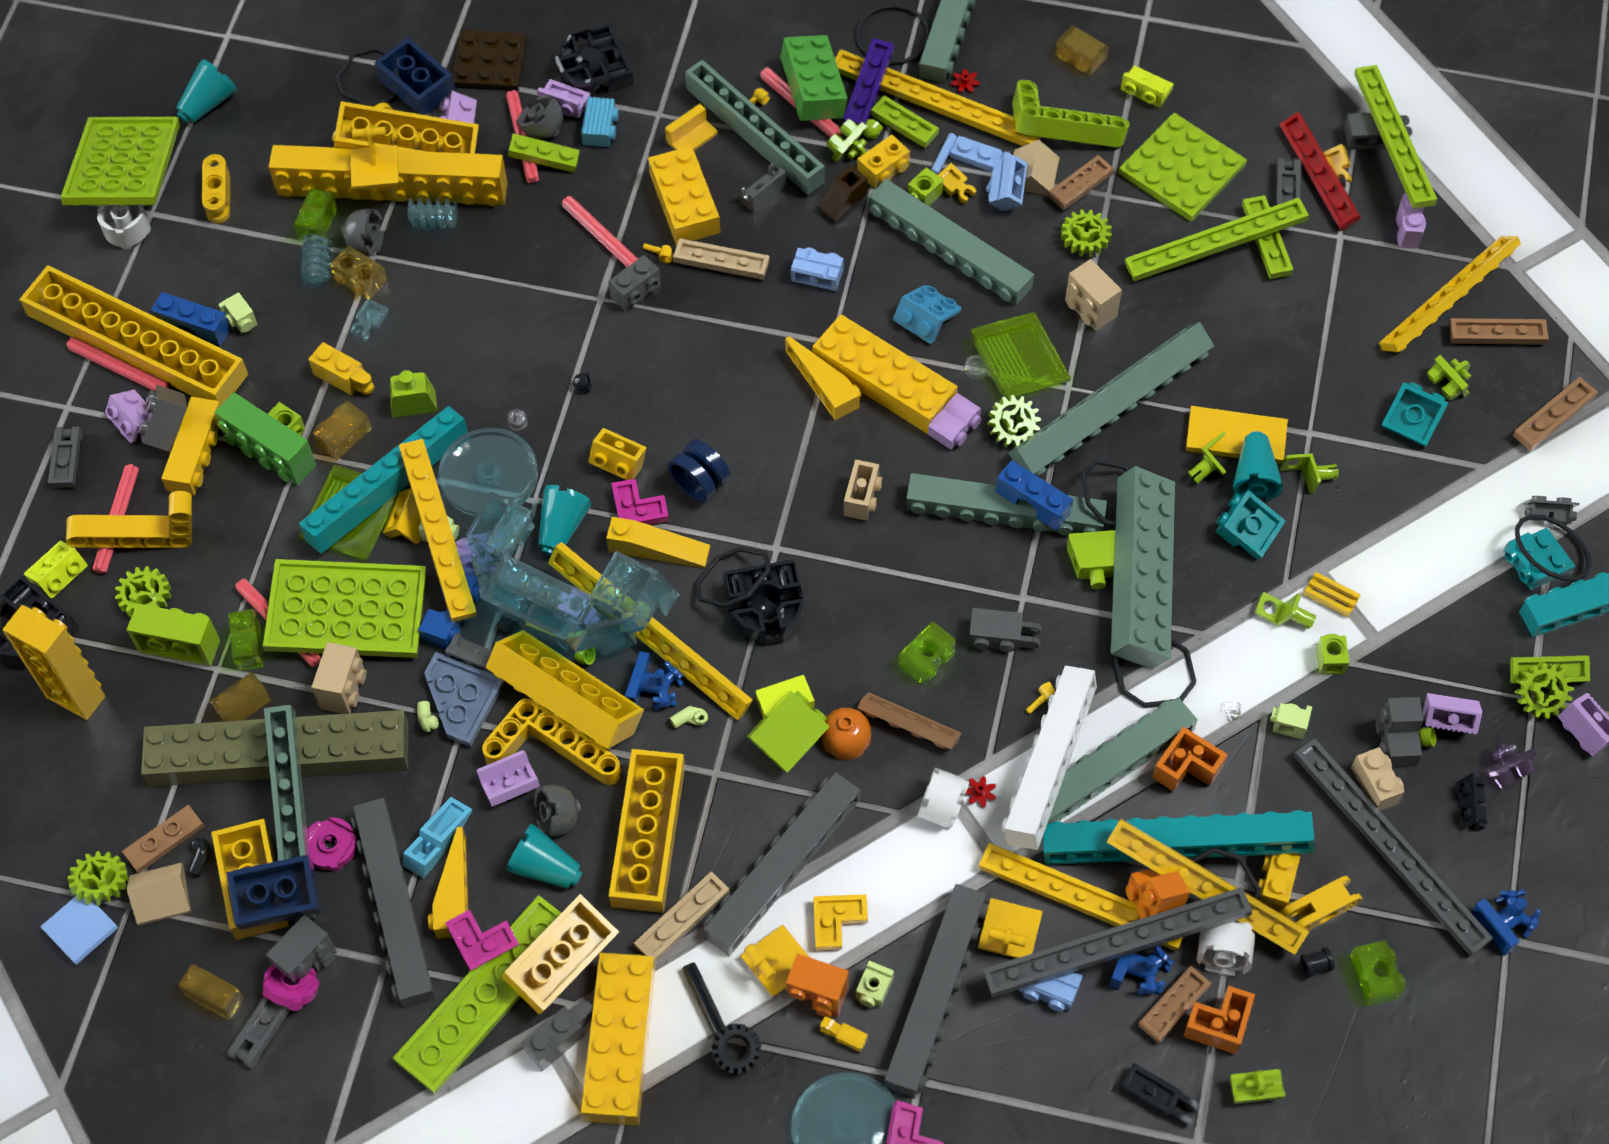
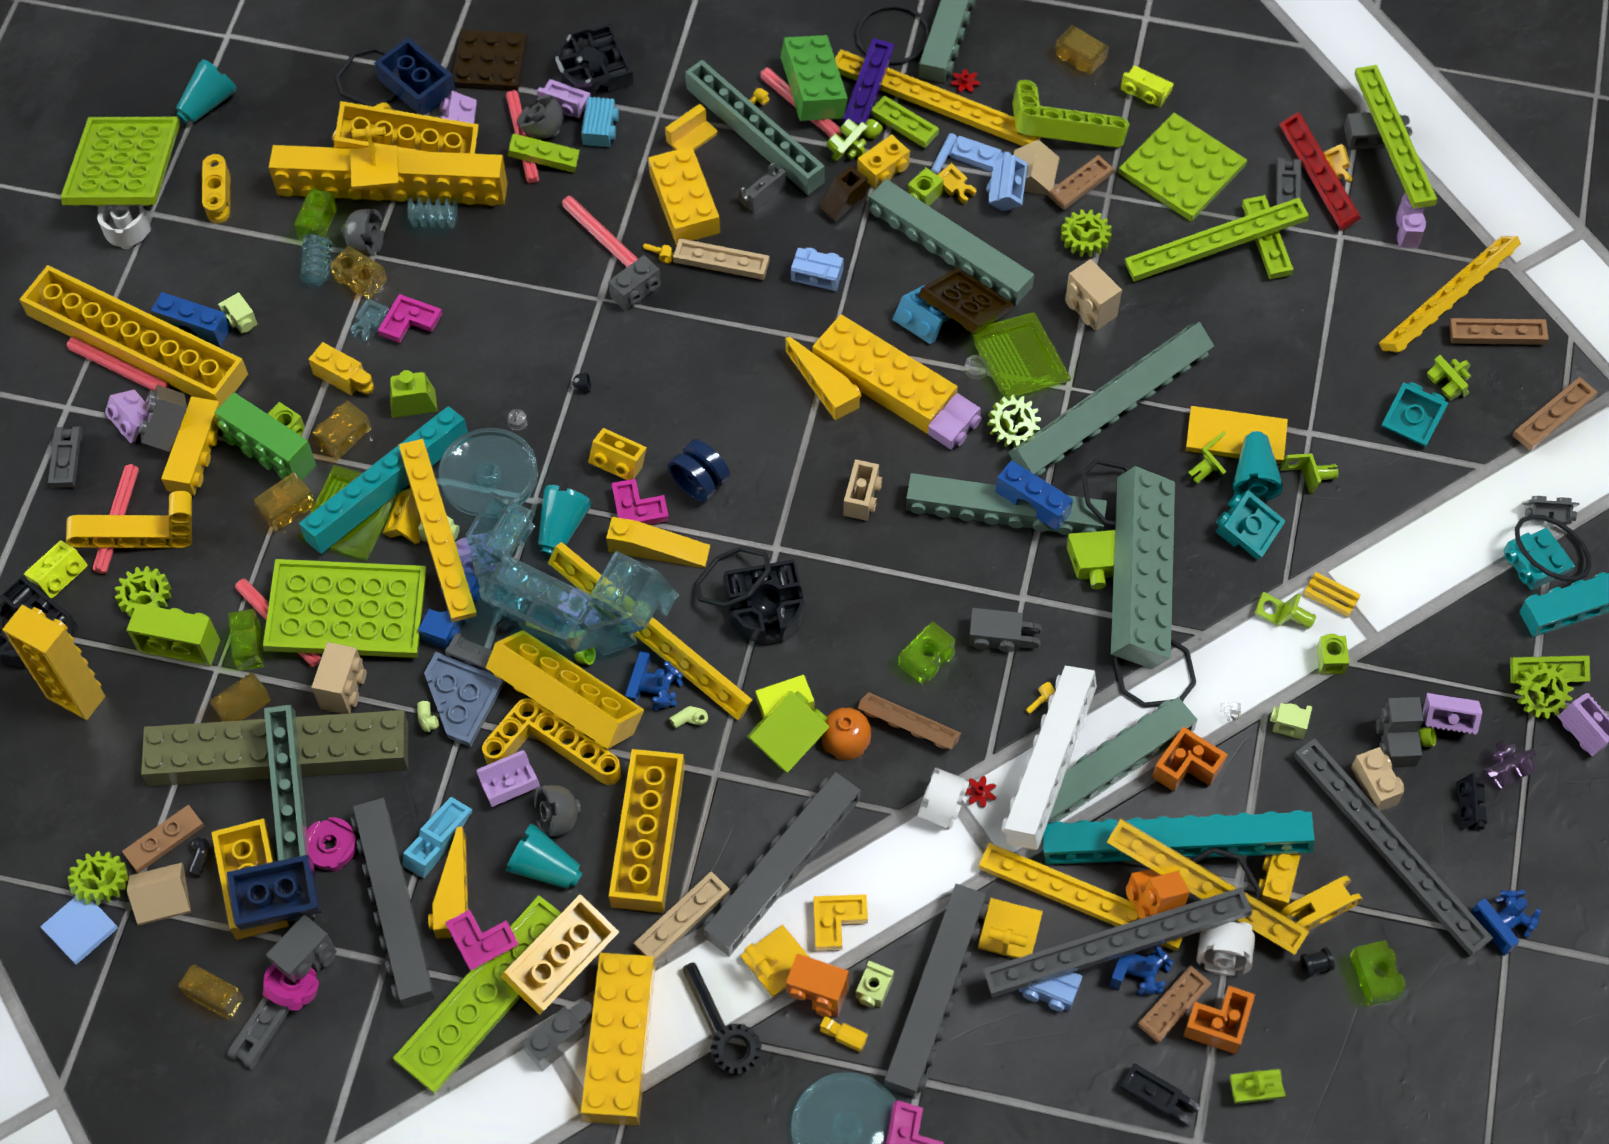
(284, 501): none -> clear yellow brick
(405, 313): none -> dark pink plate
(965, 300): none -> dark brown plate

